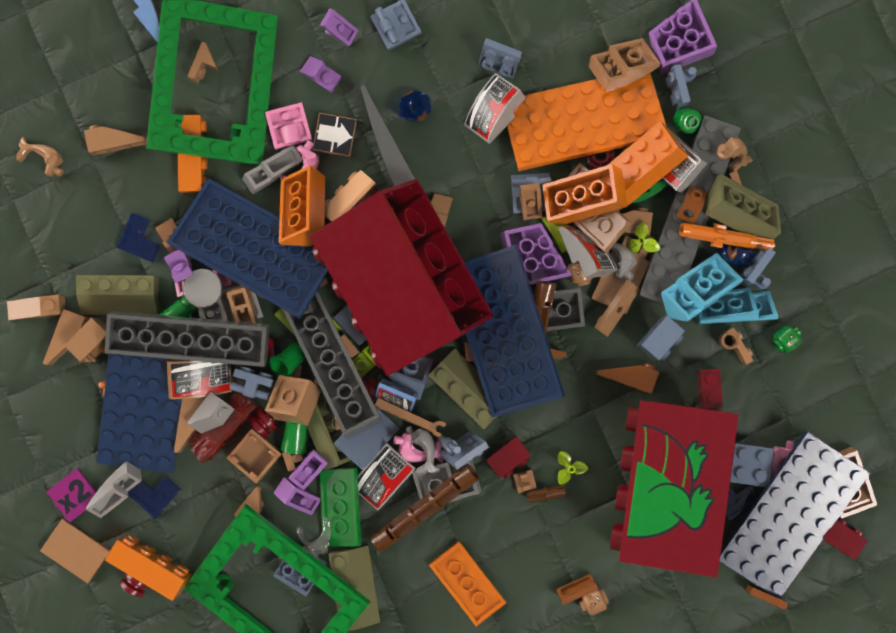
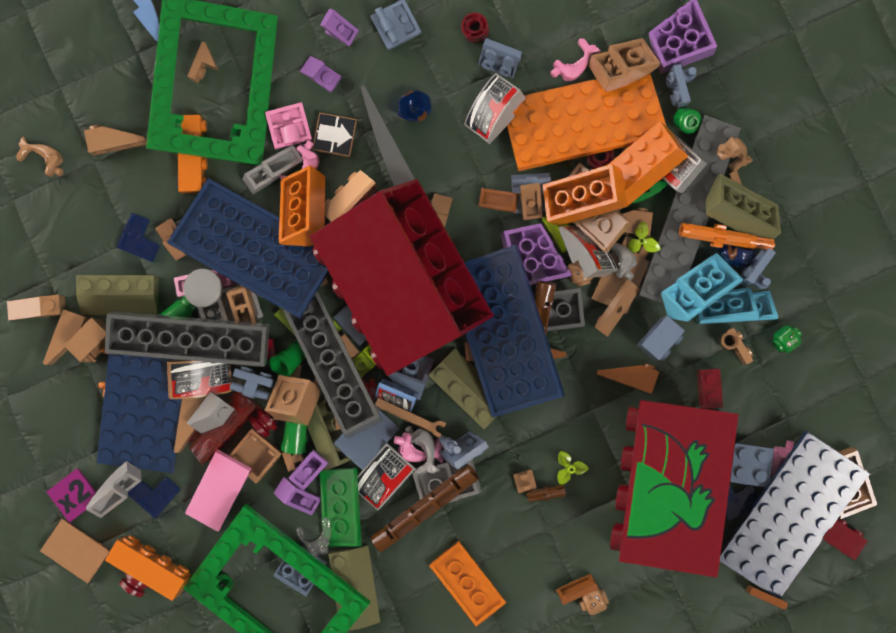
(180, 265): medium lavender slope -> none
(218, 490): none -> bright pink tile
(253, 500): medium nougat slope -> none
(471, 20): none -> dark red wheel
(498, 200): none -> dark orange tile
(508, 457): dark red brick -> none
(573, 71): none -> bright pink animal
(693, 201): dark orange bracket -> none

